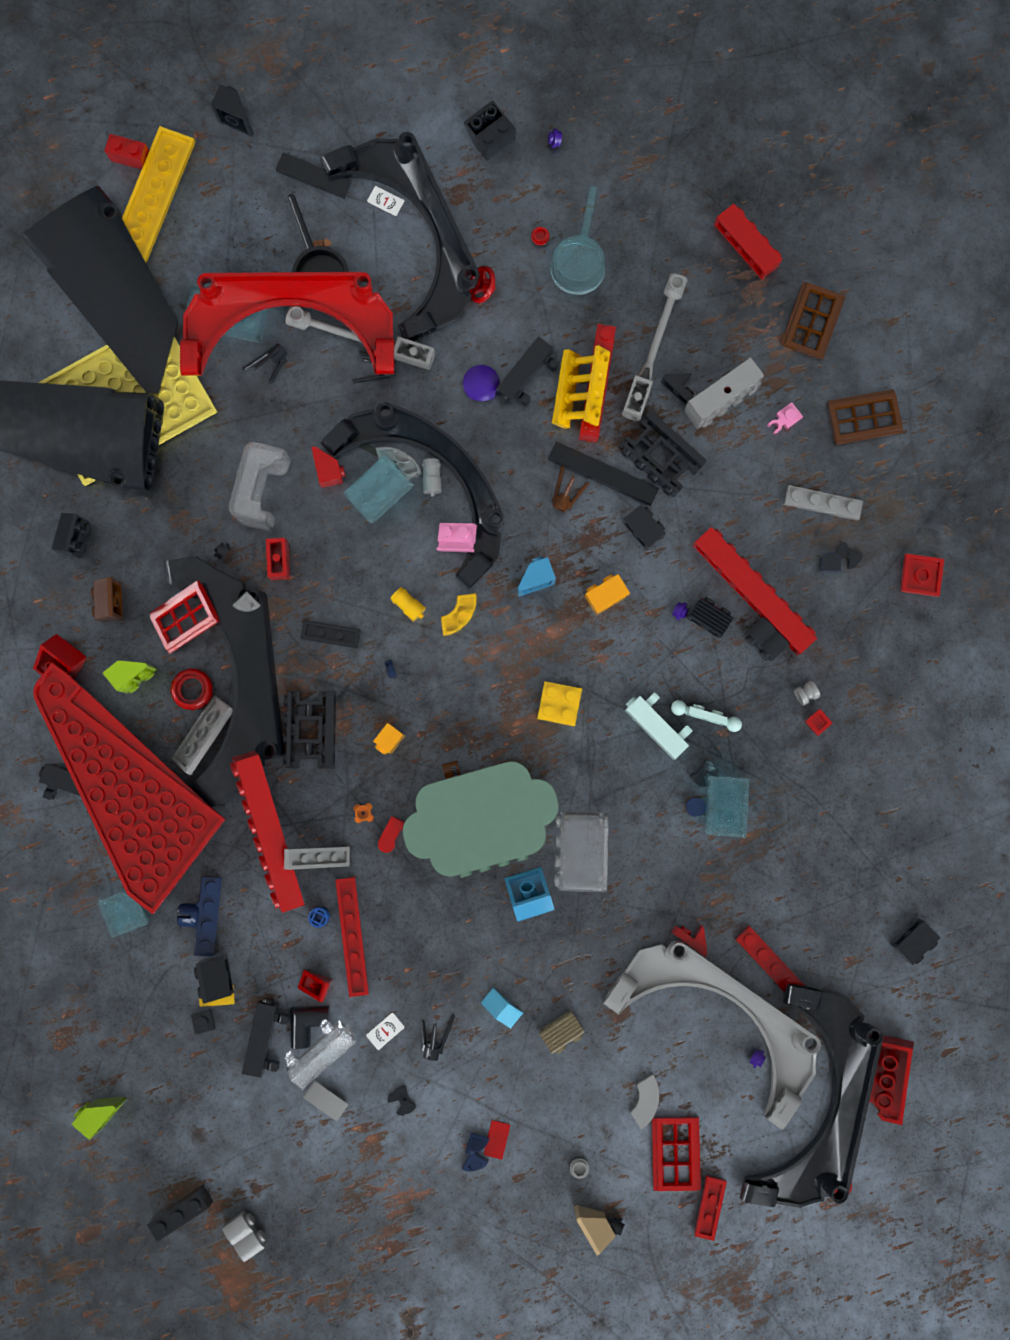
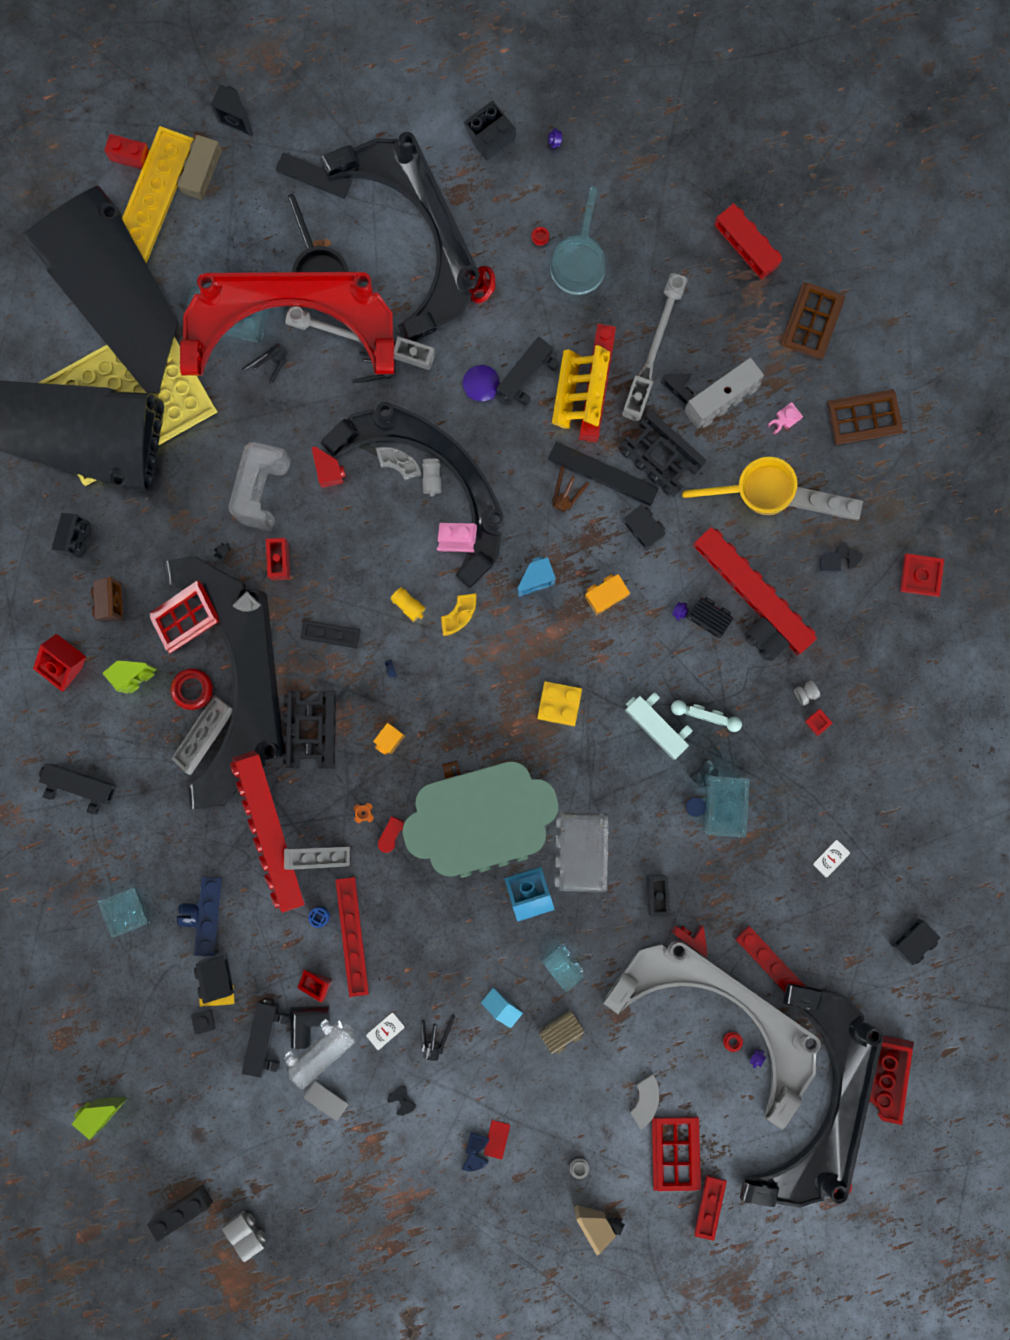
(136, 802): red wing -> none
(199, 167): none -> dark tan brick
(378, 489): clear light blue brick -> none
(385, 201): white sticker -> none
(562, 968): none -> clear light blue brick
(658, 895): none -> black brick
(735, 1047): none -> red plate
(764, 485): none -> yellow piece
(831, 858): none -> white sticker

